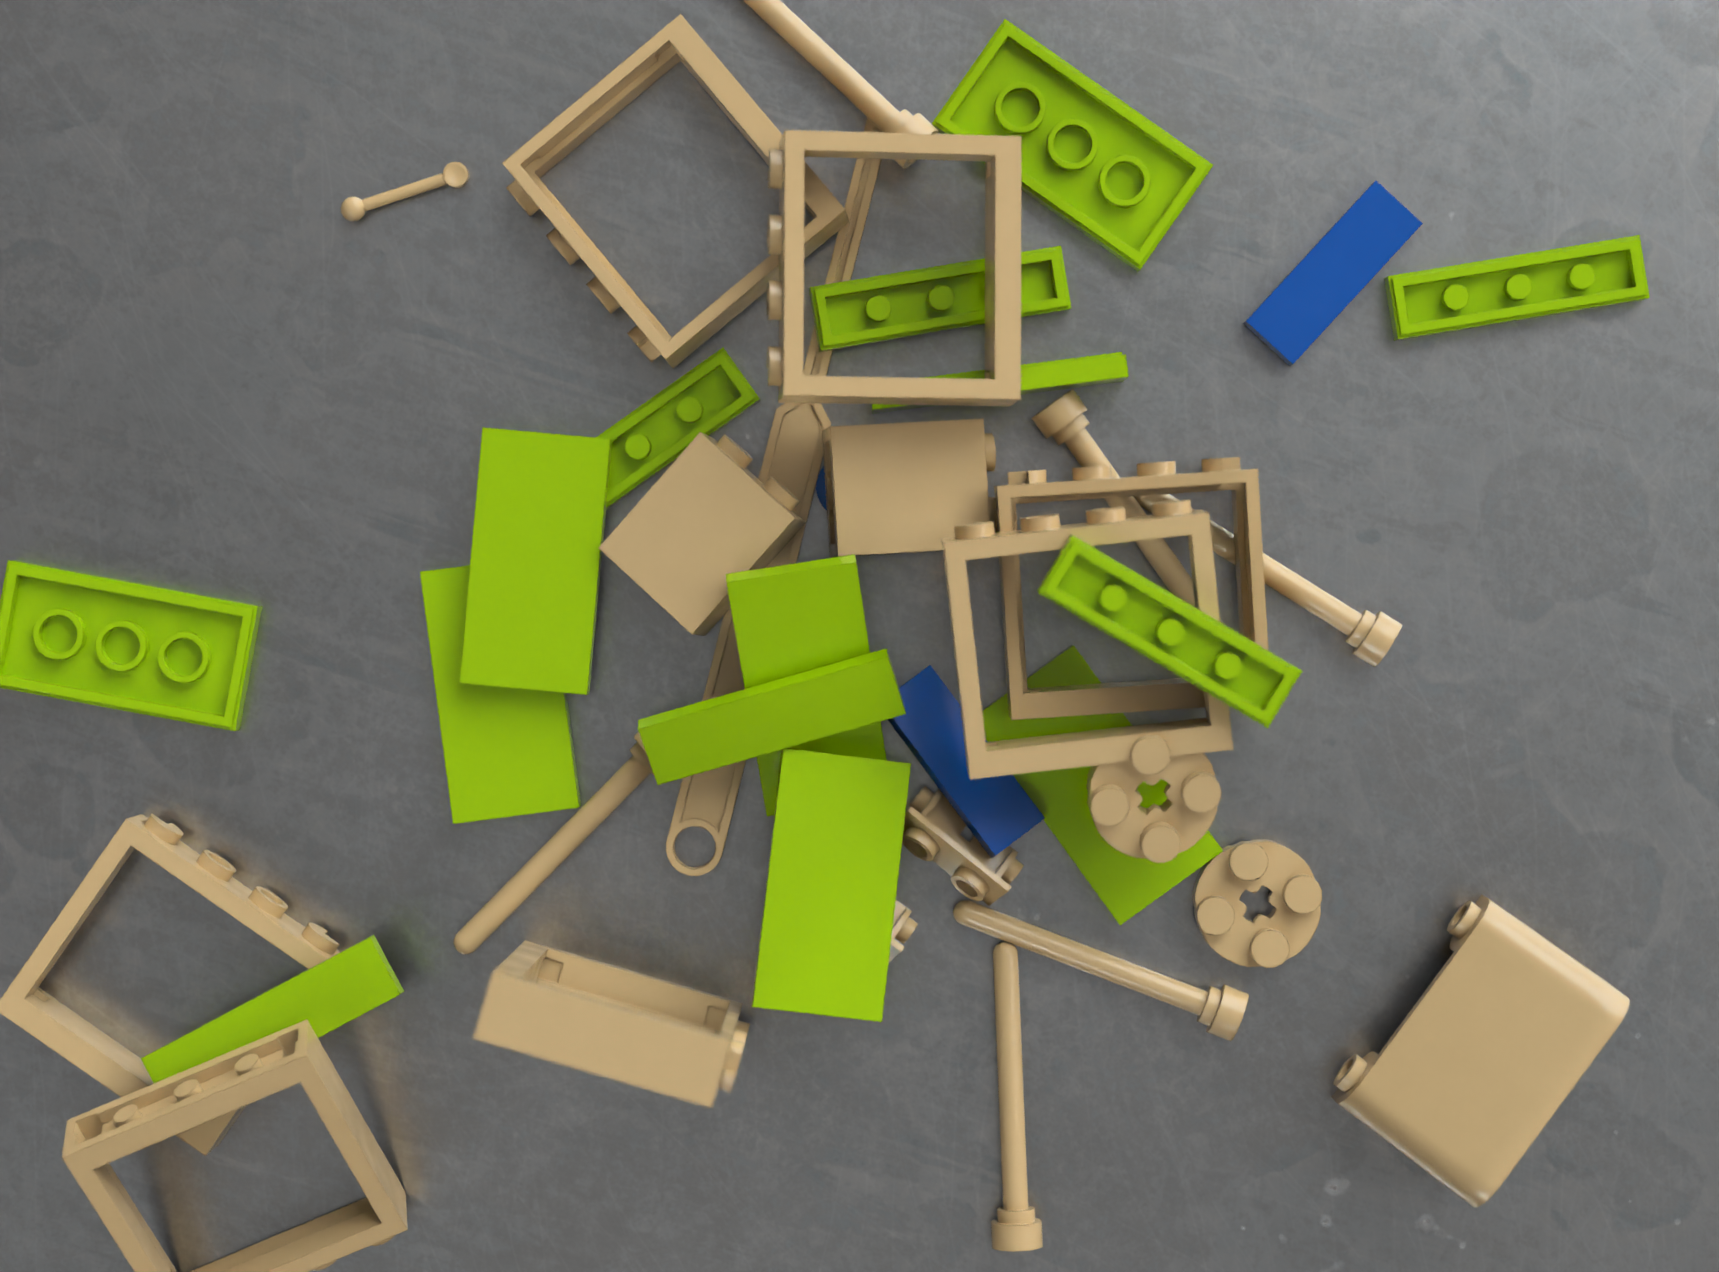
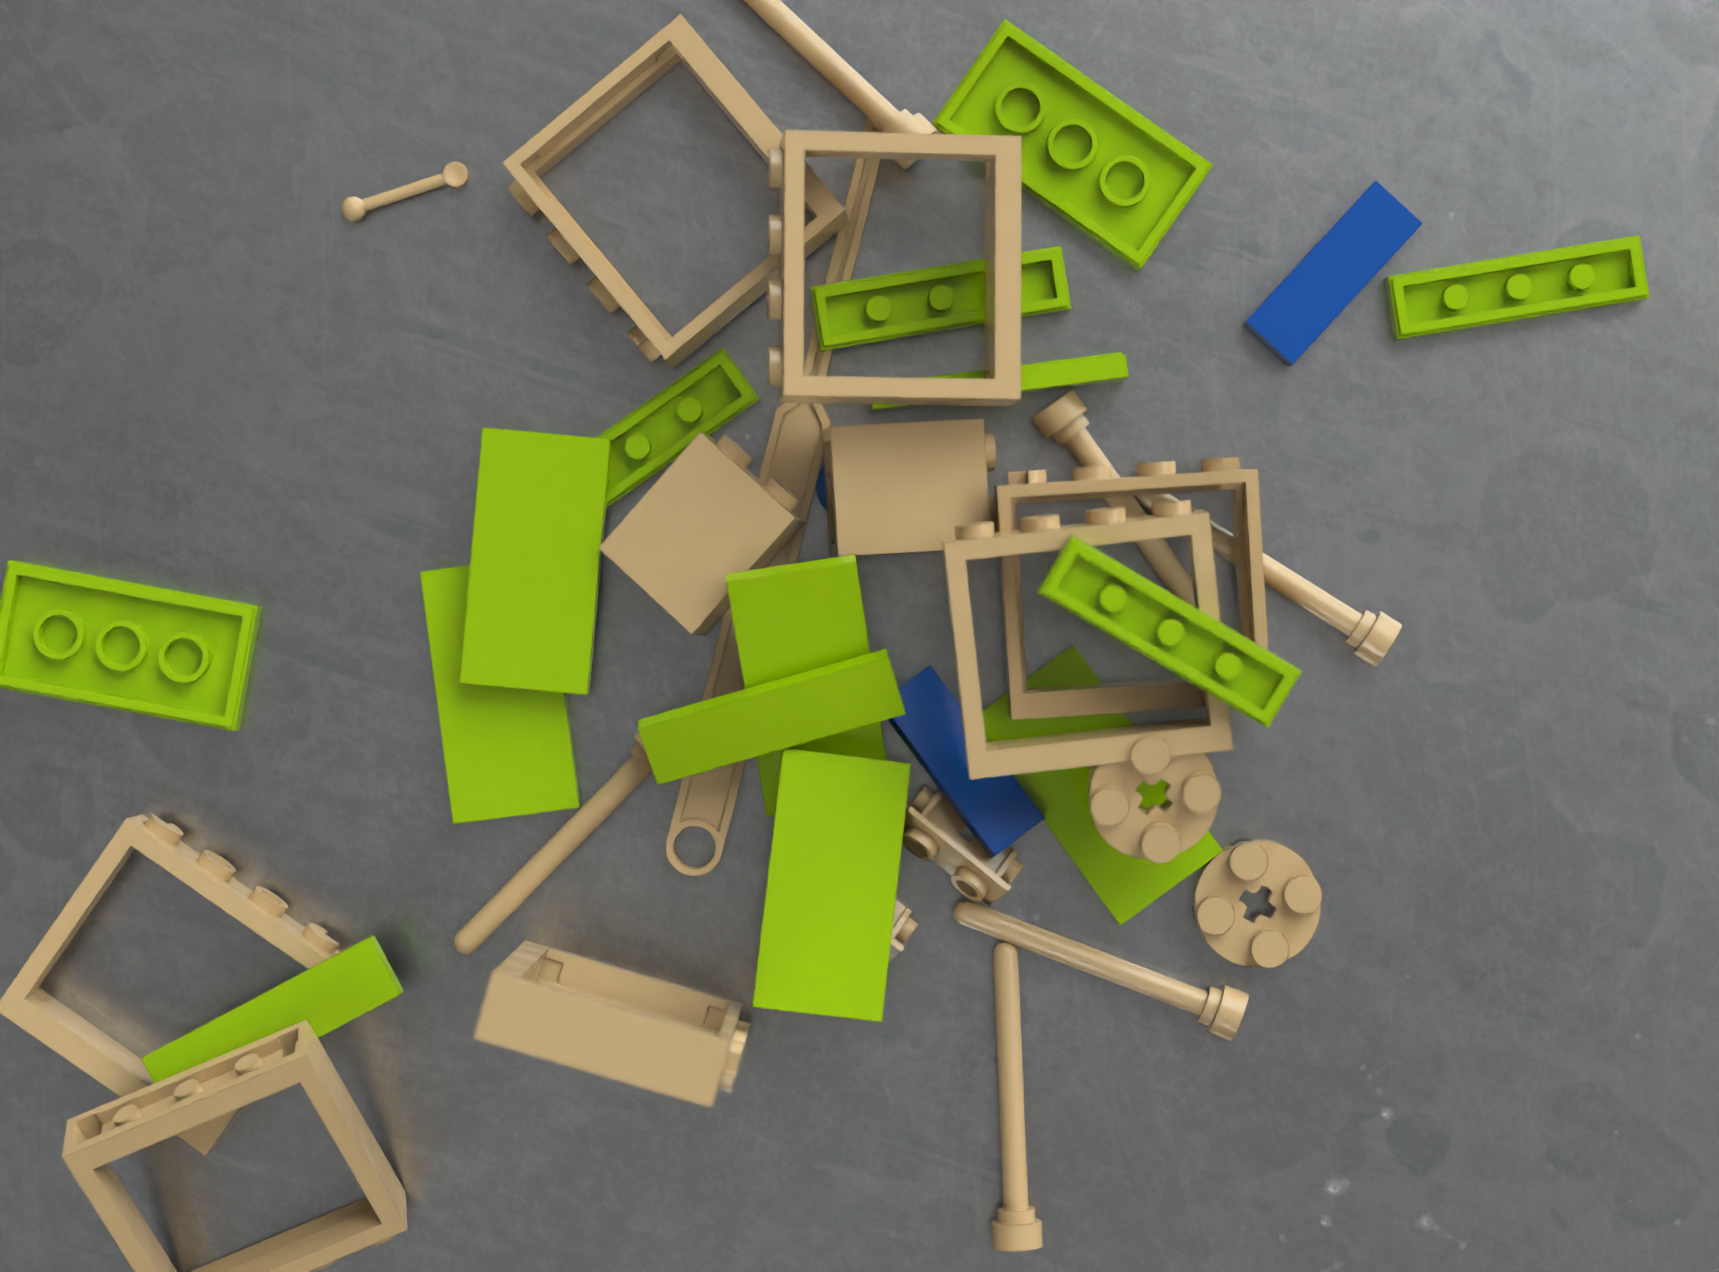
(1483, 1052): tan windscreen -> none

